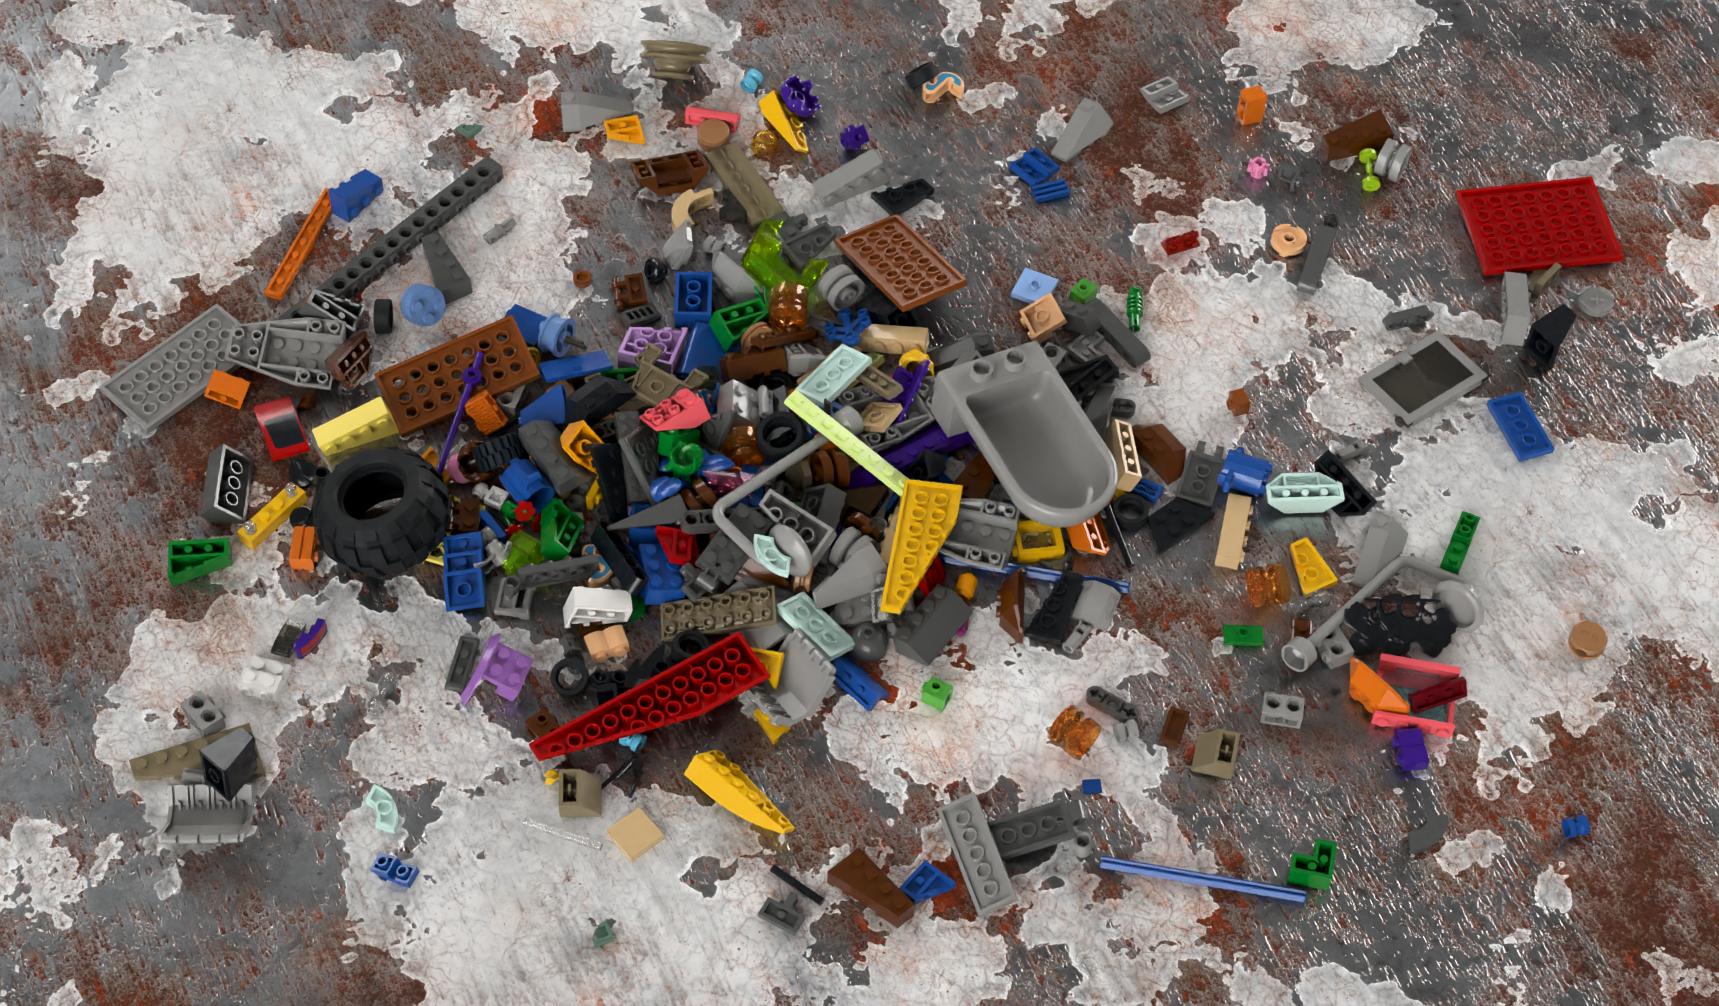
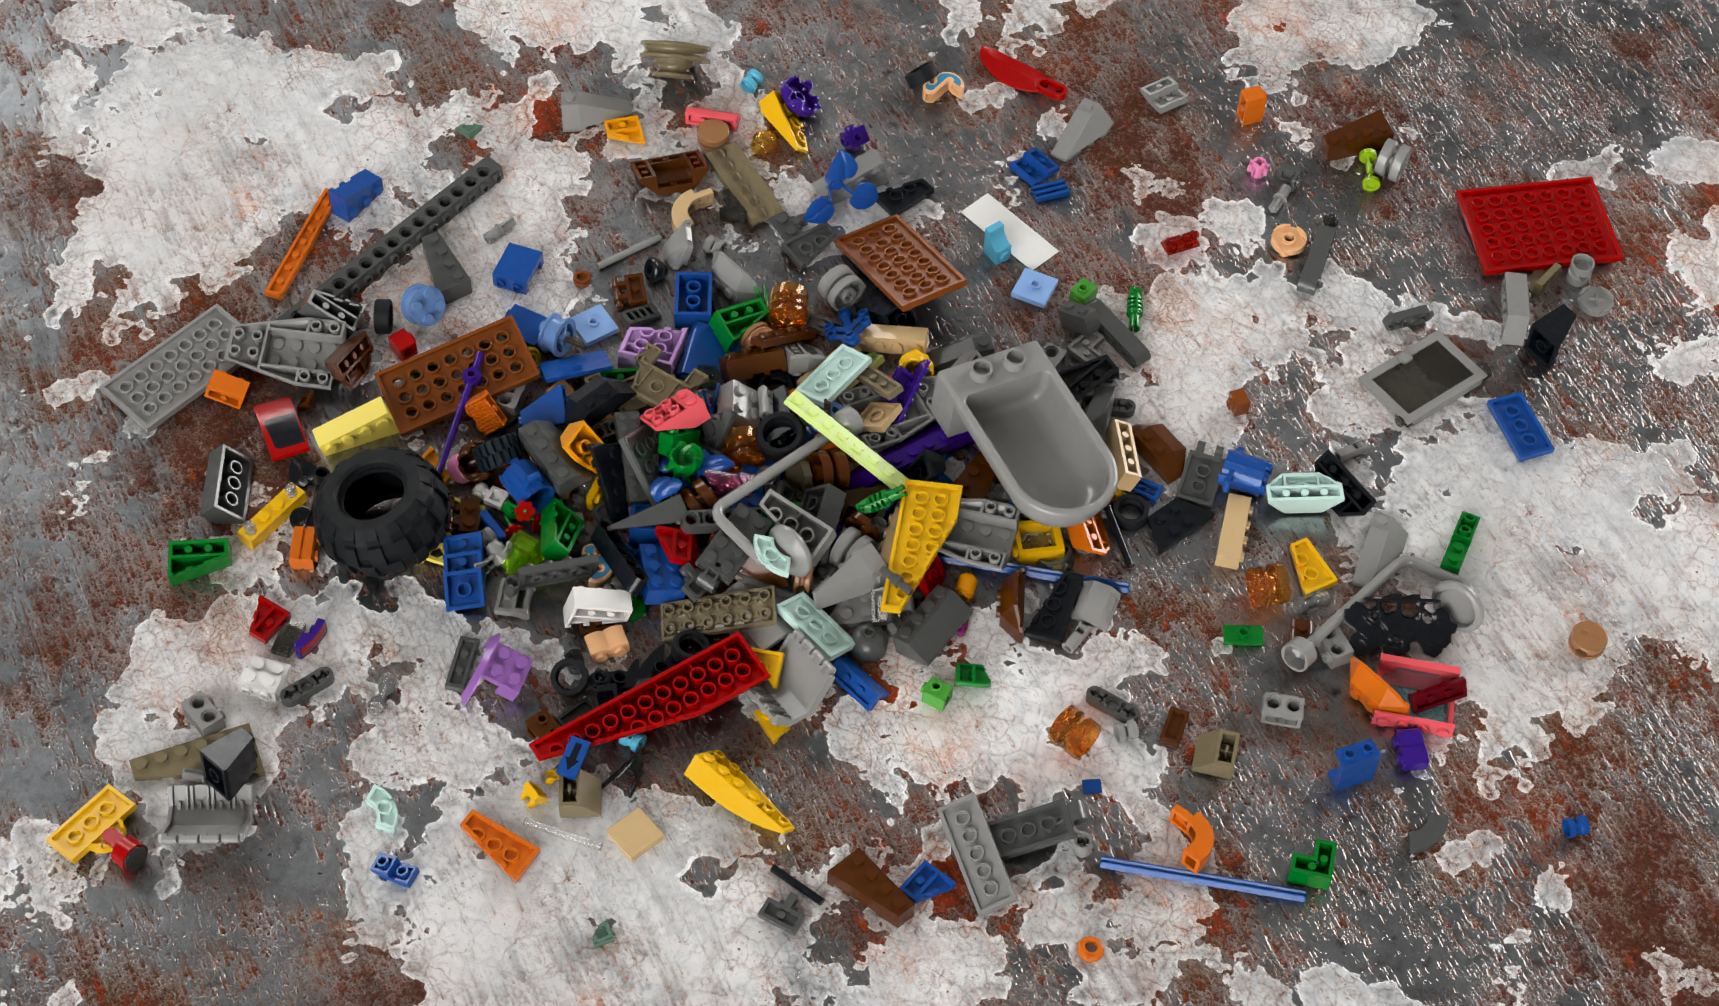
(101, 829): none -> yellow plate
(267, 620): none -> red wing
(310, 678): none -> dark grey beam
(403, 344): none -> red brick
(504, 847): none -> orange wing
(517, 268): none -> blue panel
(535, 793): none -> yellow tile
(573, 758): none -> blue tile
(575, 711): none -> pearl dark grey tile
(594, 325): none -> light blue plate
(629, 251): none -> light grey bar
(764, 264): clear neon green windscreen -> none
(842, 167): none -> blue plant
(880, 500): none -> green hinge
(896, 580): none -> dark grey bar
(971, 676): none -> green slope
(996, 244): none -> medium azure arch
(1020, 75): none -> red plant
(1025, 242): none -> white sticker
(1042, 318): light nougat plate -> none
(1090, 956): none -> orange piece
(1200, 833): none -> orange arch
(1279, 198): none -> light grey axle
(1356, 764): none -> blue panel
(1580, 270): none -> light grey wheel

